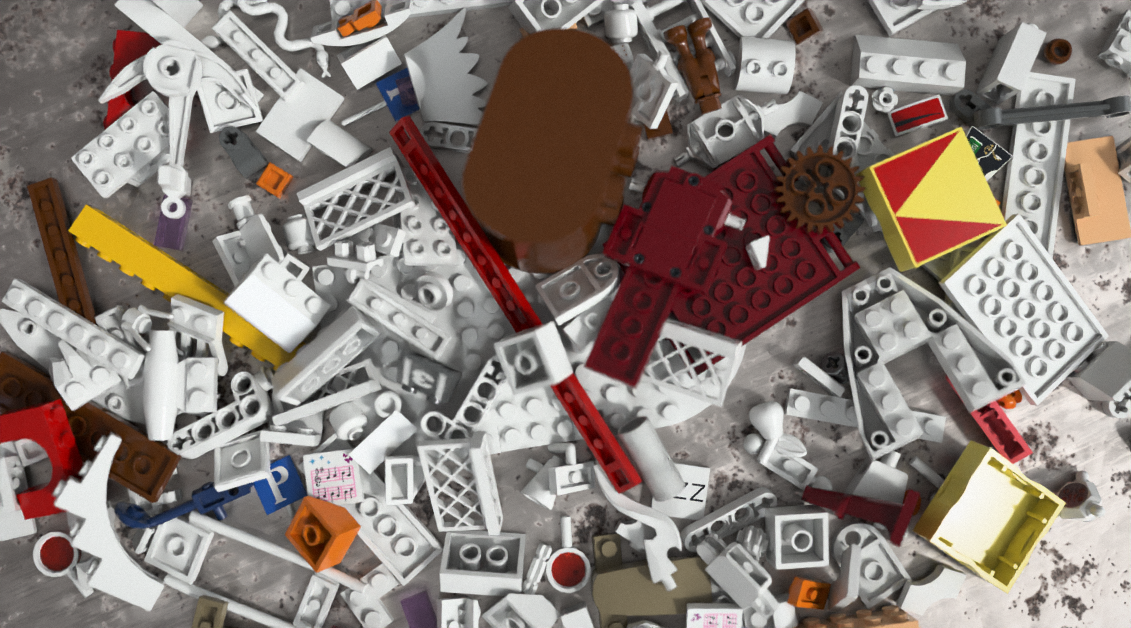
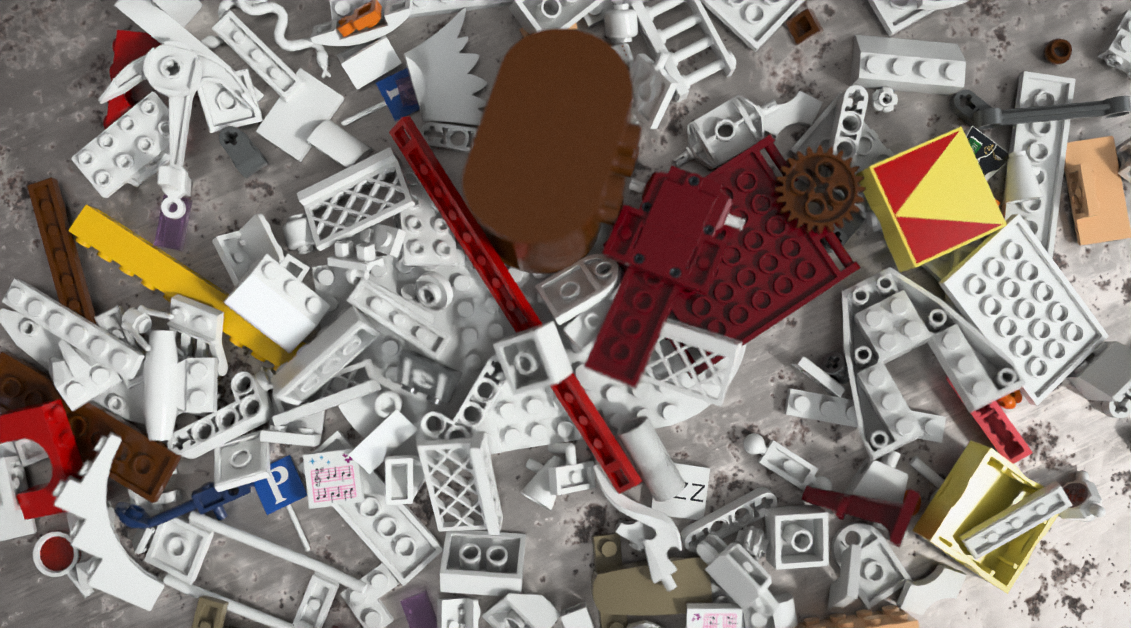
(242, 209): white bush -> none
(274, 180): orange tile -> none
(322, 532): orange slope -> none
(347, 421): white head -> none
(536, 569): white axle -> none
(568, 566): piece -> none
(663, 130): reddish brown plate -> none
(698, 71): reddish brown piece -> none
(758, 252): white slope -> none
(765, 65): white brick -> none
(769, 422): white piece -> none
(808, 593): orange plate -> none
(917, 115): red slope -> none
(1011, 63): white brick -> none
(1015, 520): none -> white tile
(1021, 179): none -> white piece

